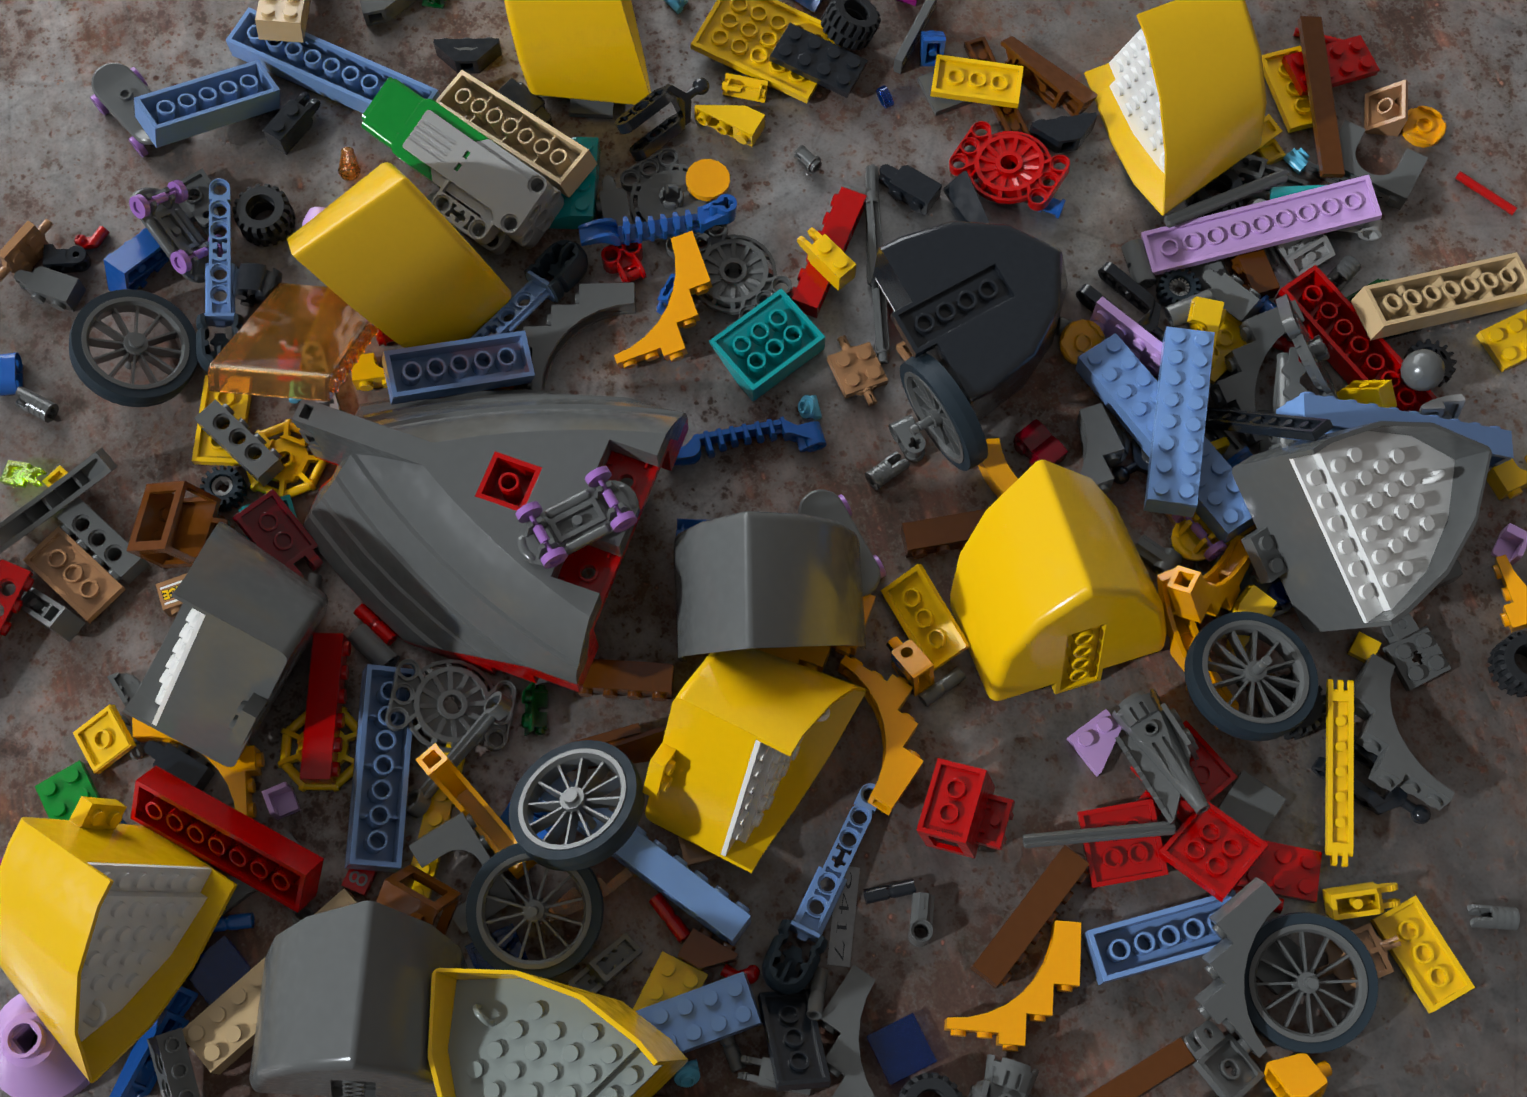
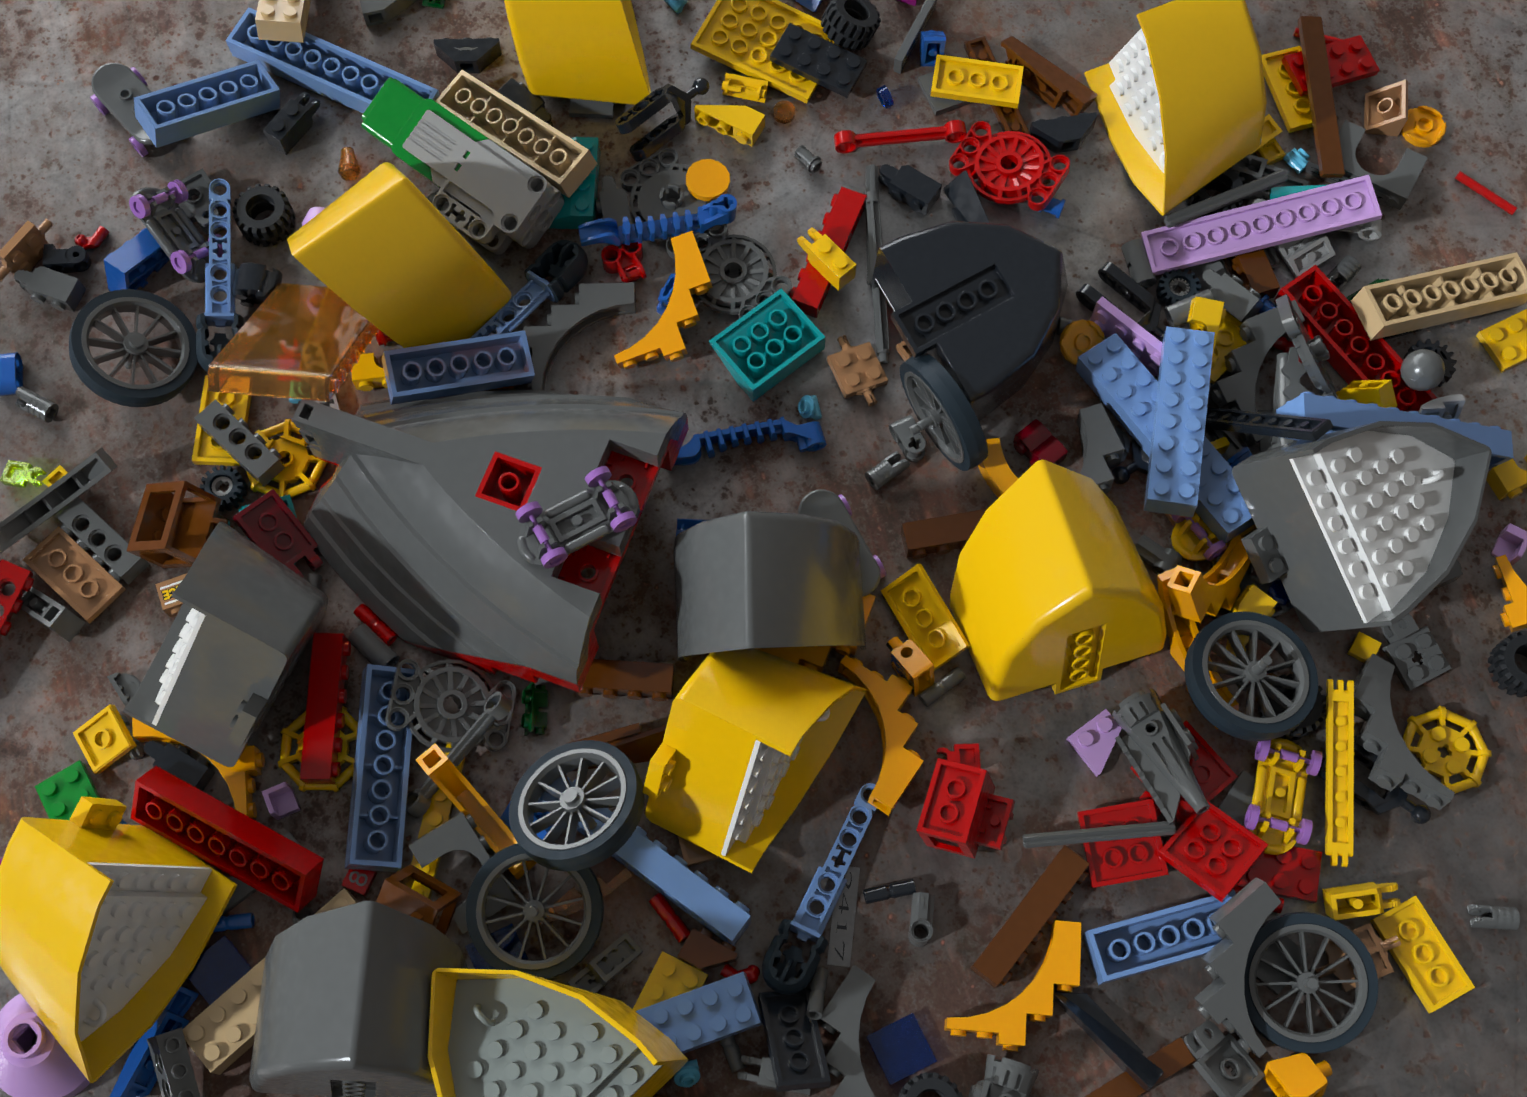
(784, 112): none -> clear orange tile
(847, 141): none -> red piece
(963, 754): none -> red plate
(1109, 1038): none -> black wedge
(1280, 794): none -> yellow piece
(1456, 745): none -> yellow plate

